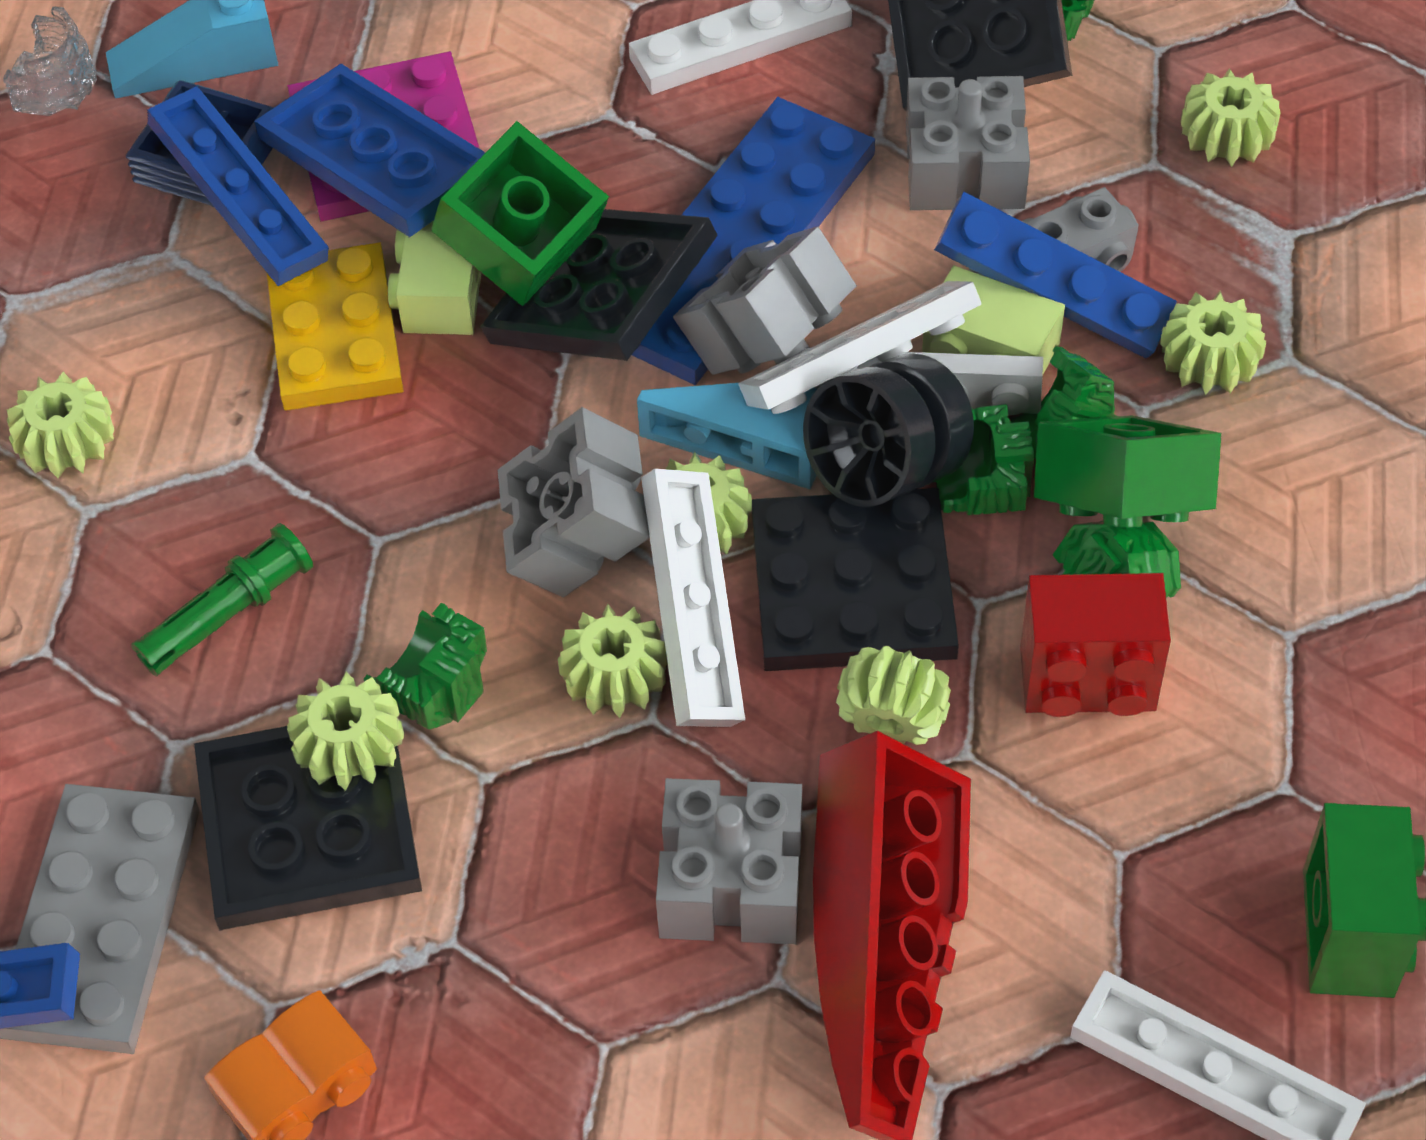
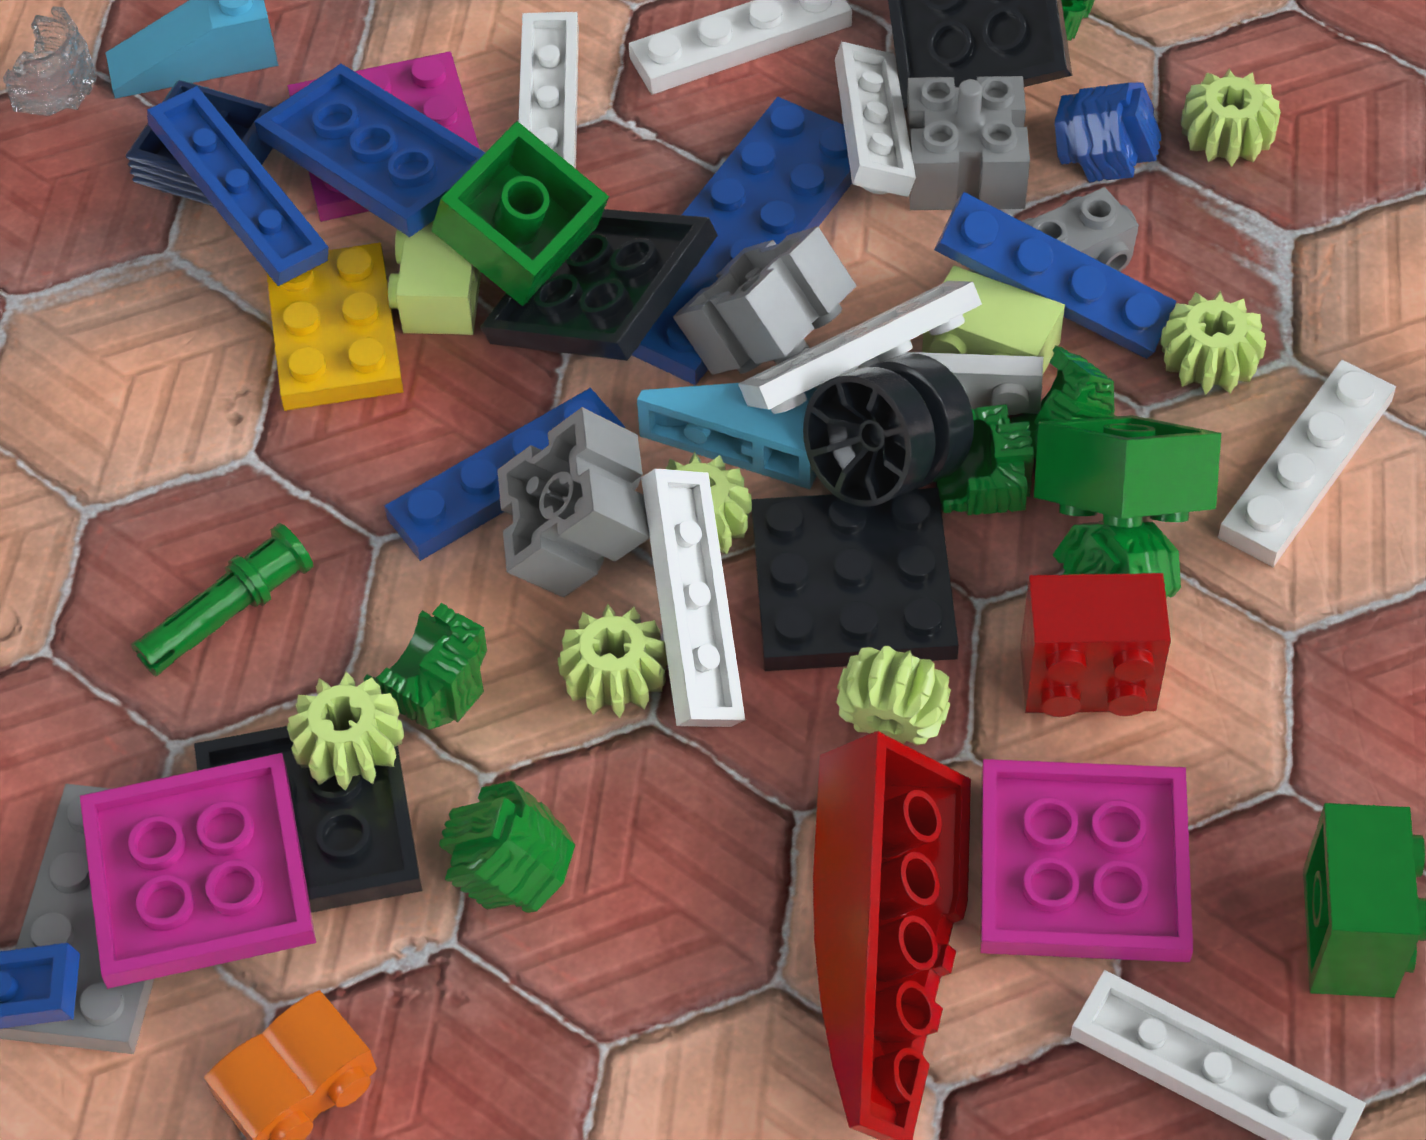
(60, 425): yellowish green gear -> none
(195, 870): none -> dark pink plate
(469, 491): none -> blue plate
(507, 849): none -> green hair
(550, 80): none -> white plate
(730, 861): light grey brick -> none
(874, 120): none -> white plate
(1085, 861): none -> dark pink plate
(1107, 130): none -> blue hair
(1306, 463): none -> white plate

